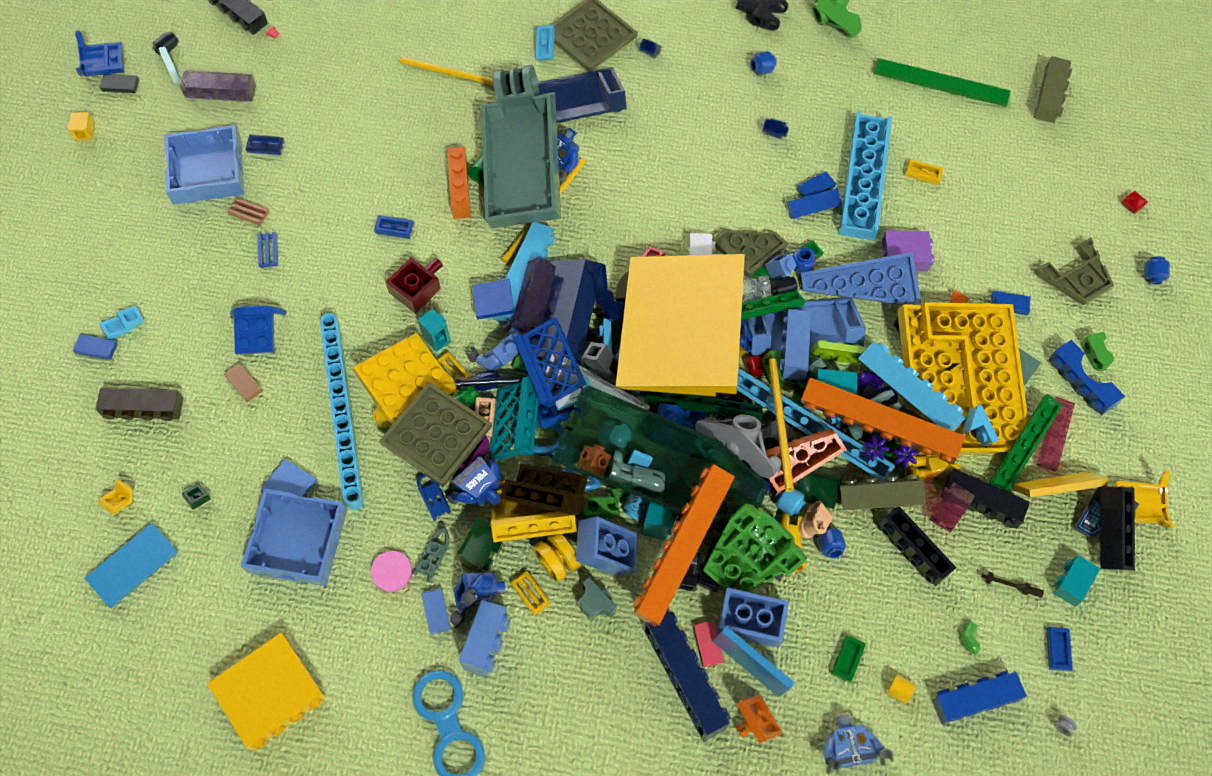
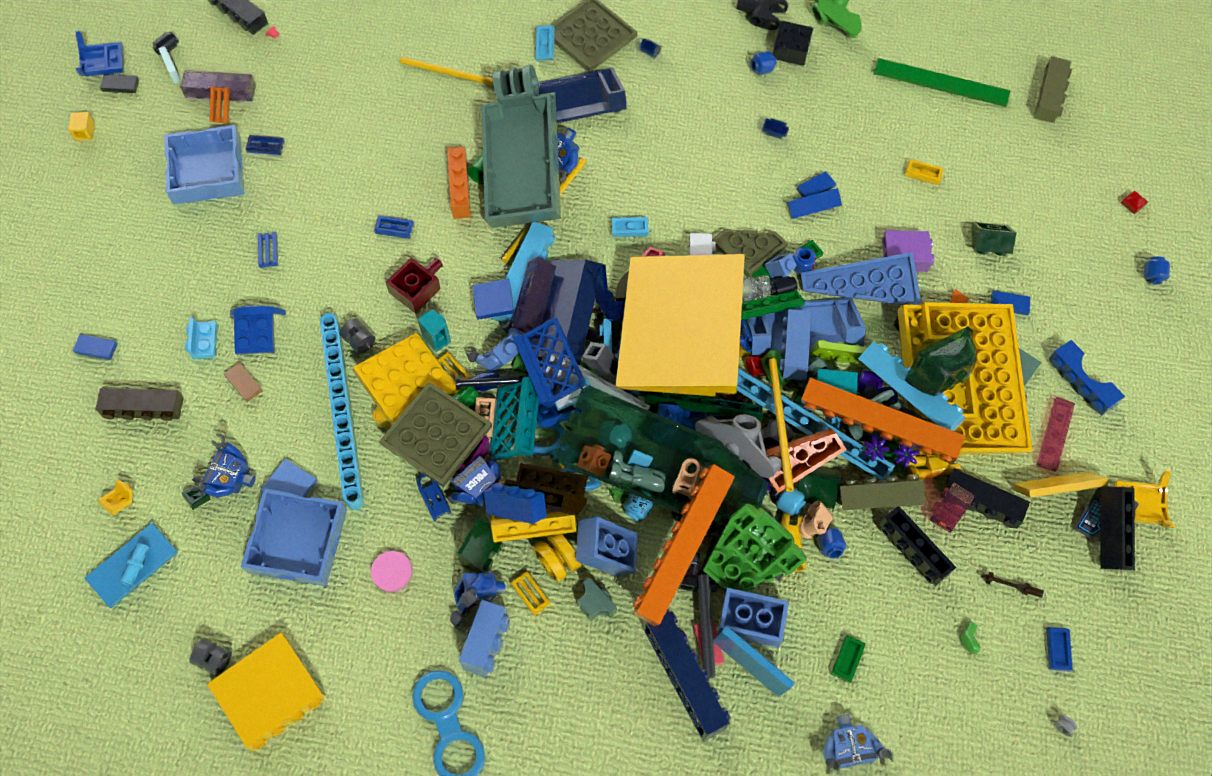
(125, 322): medium azure slope -> none
(134, 565): none -> medium azure pin
(201, 339): none -> medium azure bracket
(210, 657): none -> dark grey wheel
(219, 105): none -> orange tile
(226, 472): none -> blue torso
(250, 209): nougat tile -> none
(357, 335): none -> flat silver wheel
(434, 550): sand green piece -> none
(436, 611): medium blue tile -> none
(515, 503): none -> blue brick
(600, 507): bright green leg -> none
(630, 227): none -> medium azure plate
(658, 522): teal brick -> none
(687, 480): none -> light nougat piece
(706, 625): none -> dark grey axle
(758, 720): orange tile -> none
(792, 43): none -> black brick
(865, 177): medium azure tile -> none
(901, 689): yellow brick -> none
(944, 363): none -> clear green windscreen
(978, 421): medium azure slope -> none
(978, 697): blue brick -> none
(993, 238): none -> dark green slope
(1026, 443): green tile -> none
(1076, 580): teal brick -> none
(1085, 280): olive wing -> none
(1097, 352): bright green leg -> none

